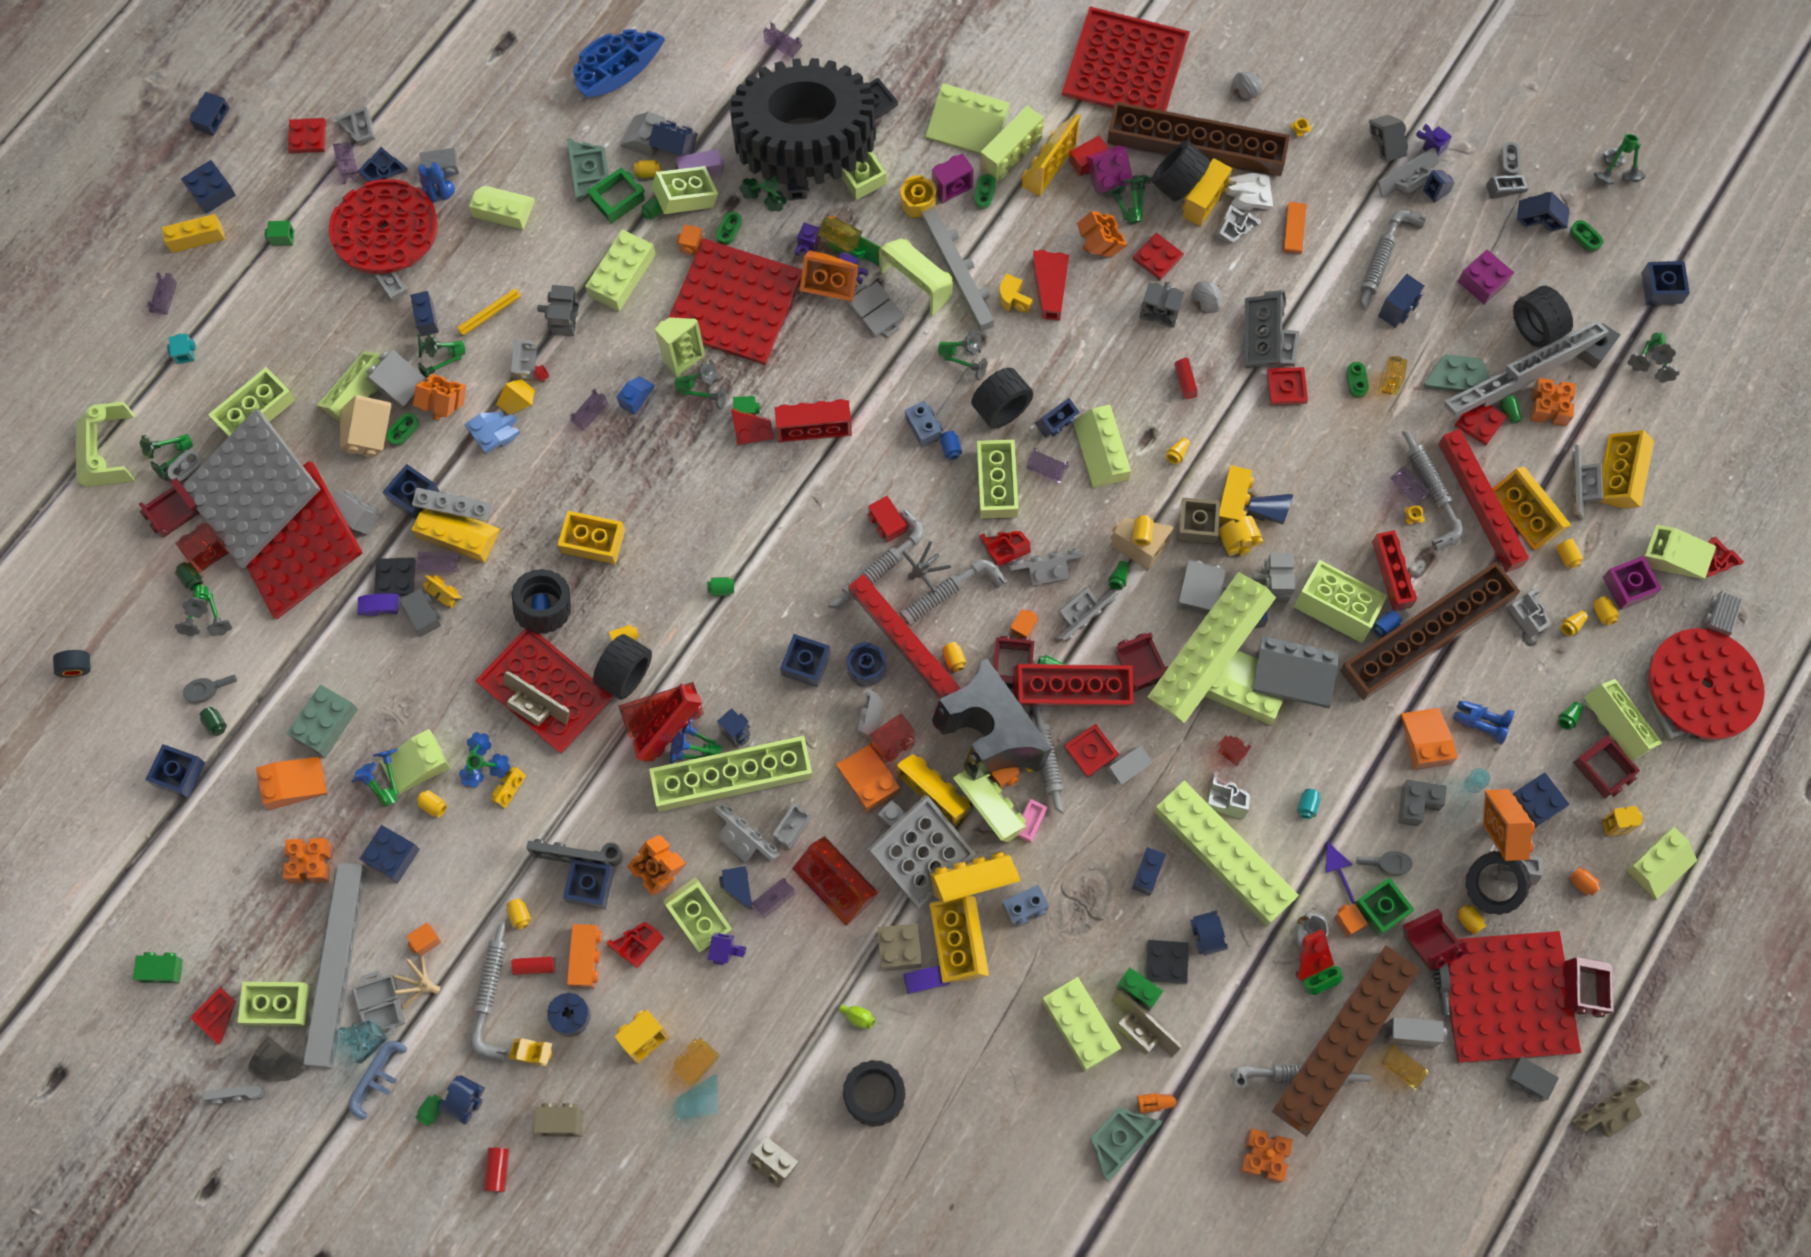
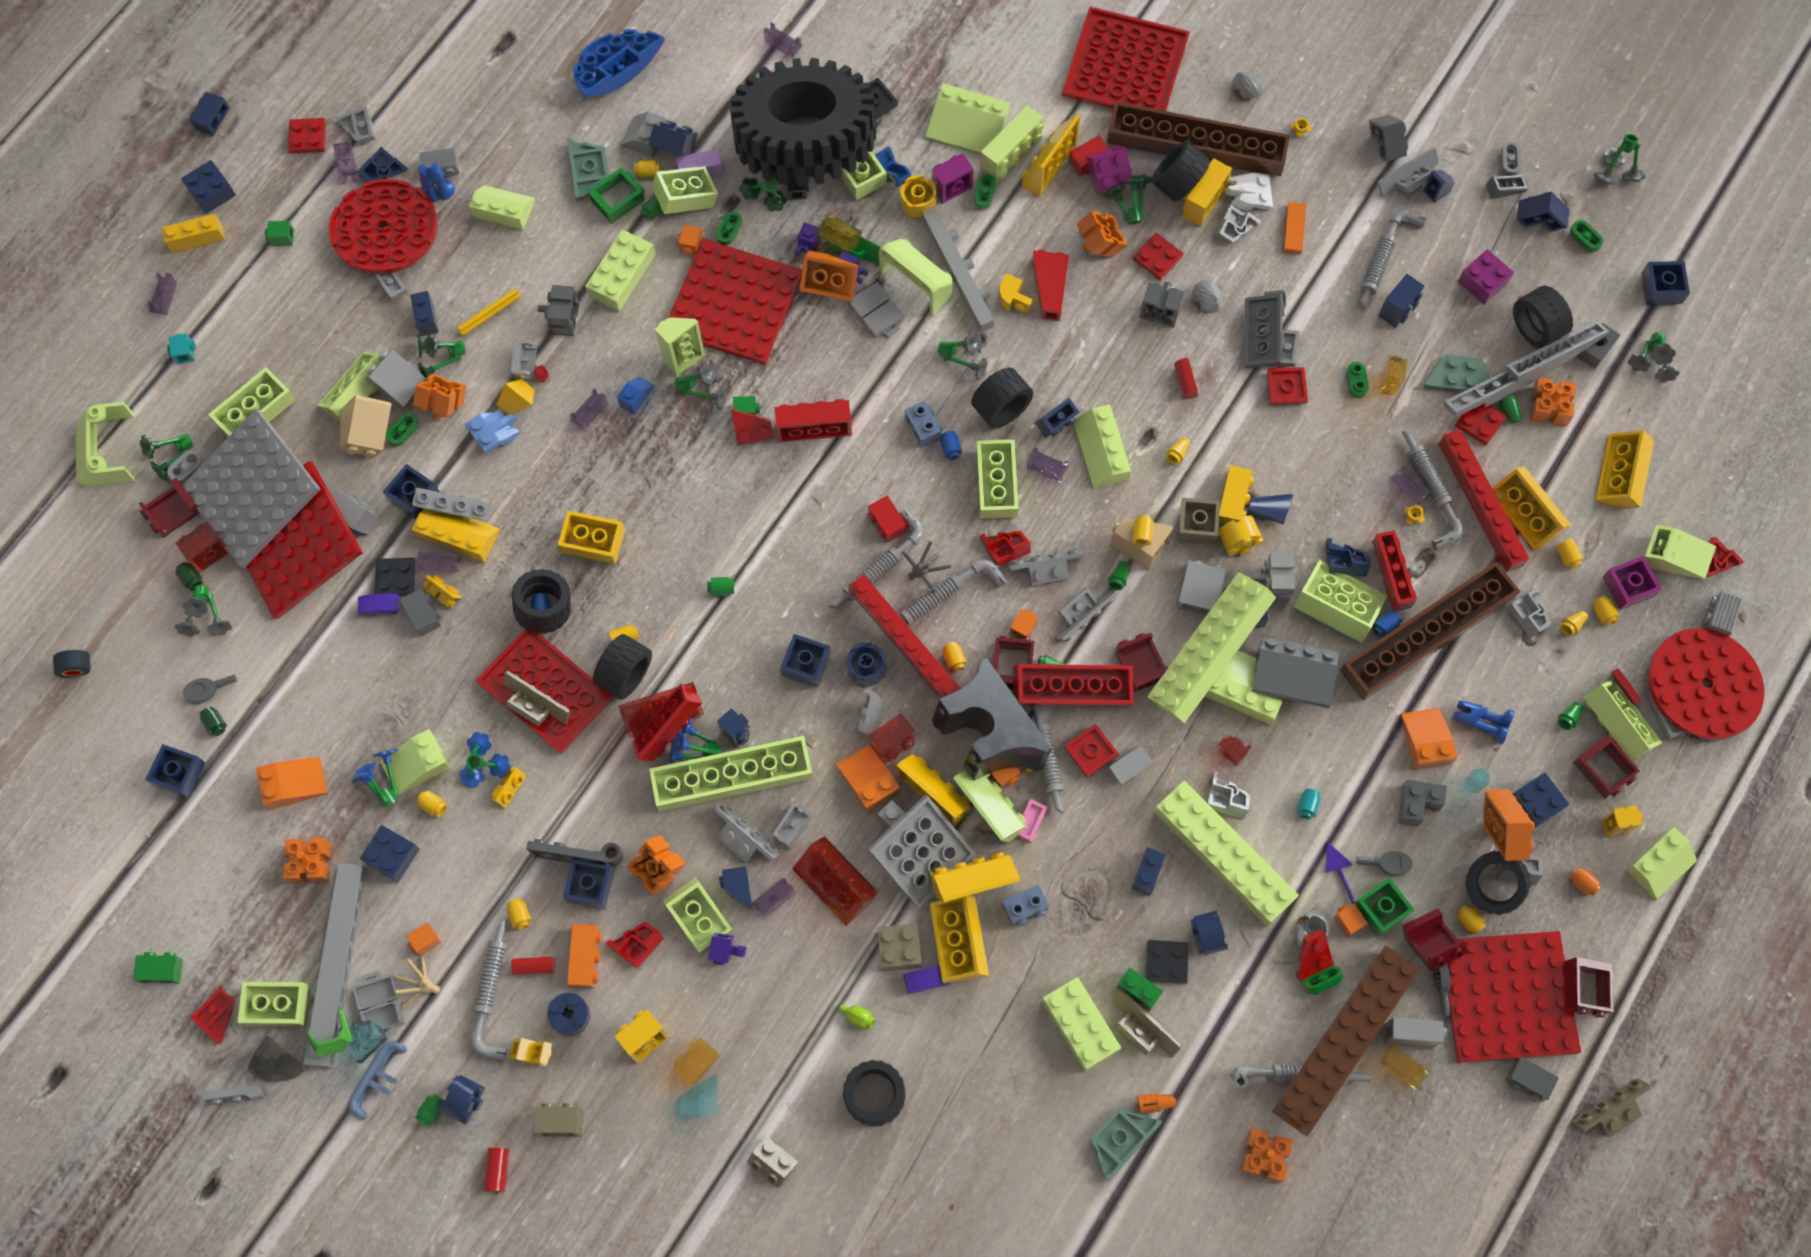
(322, 721): sand green brick -> none
(338, 1044): none -> bright green helmet
(895, 172): none -> blue animal
(1346, 559): none -> dark blue slope
(1434, 139): dark purple brick -> none
(1588, 482): light grey bracket -> none
(1626, 686): none -> red tile

